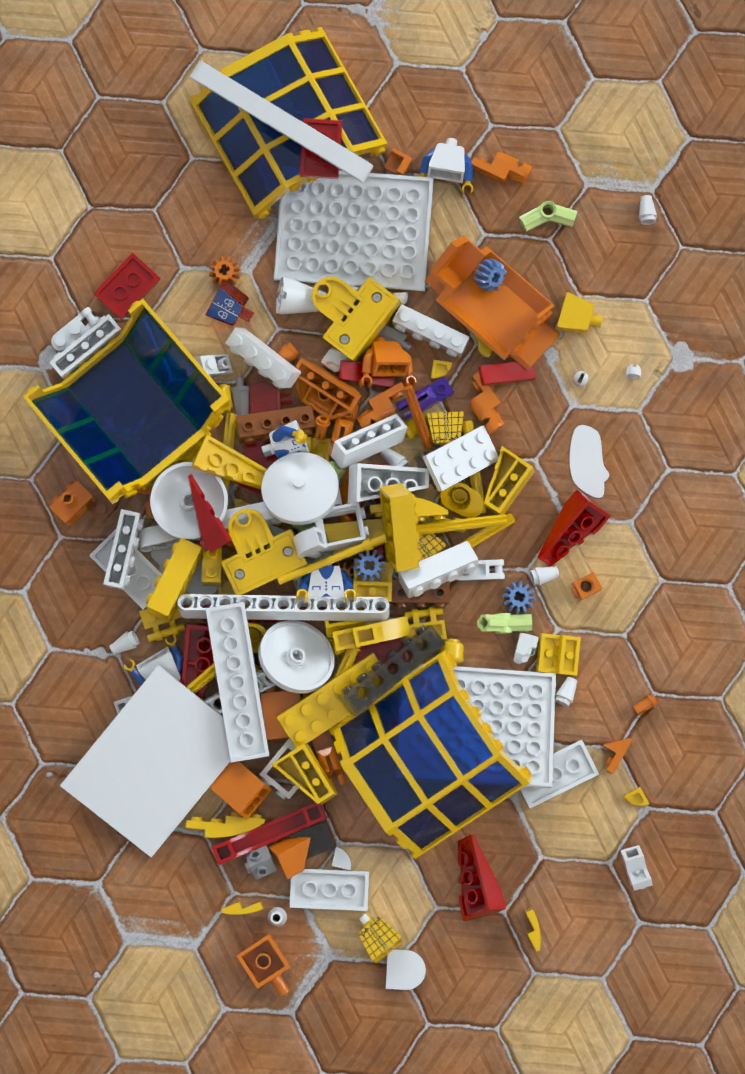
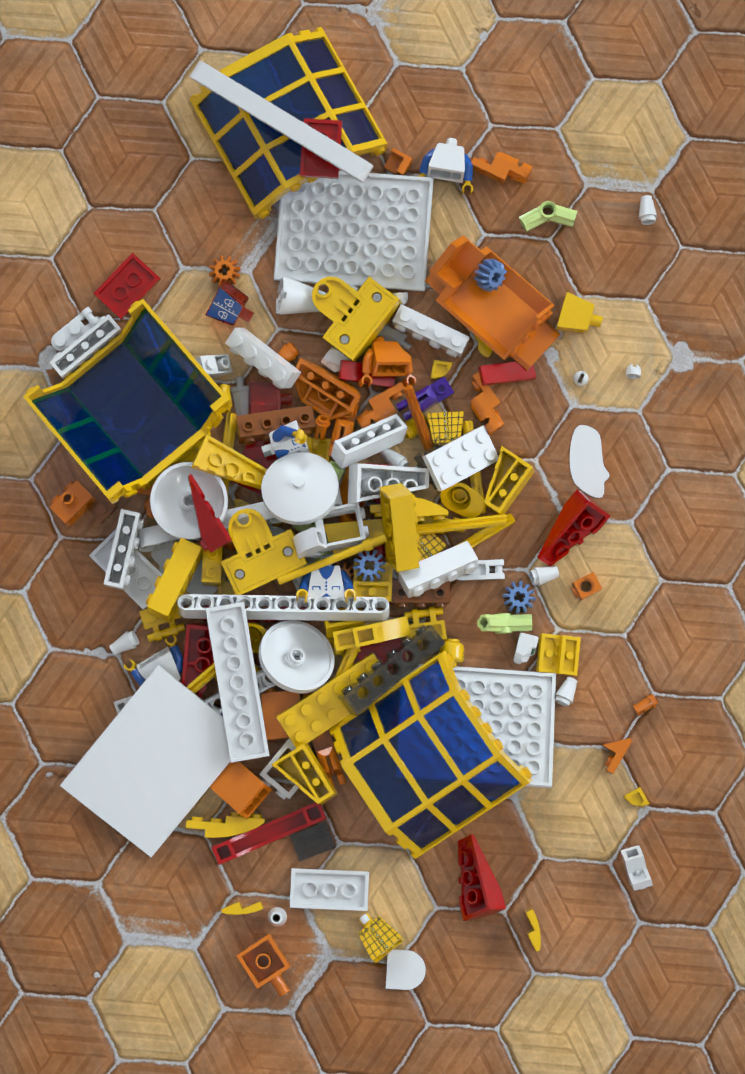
(260, 862): light grey brick -> none
(290, 855): orange slope -> none
(341, 859): white tile -> none
(570, 768): white plate -> none

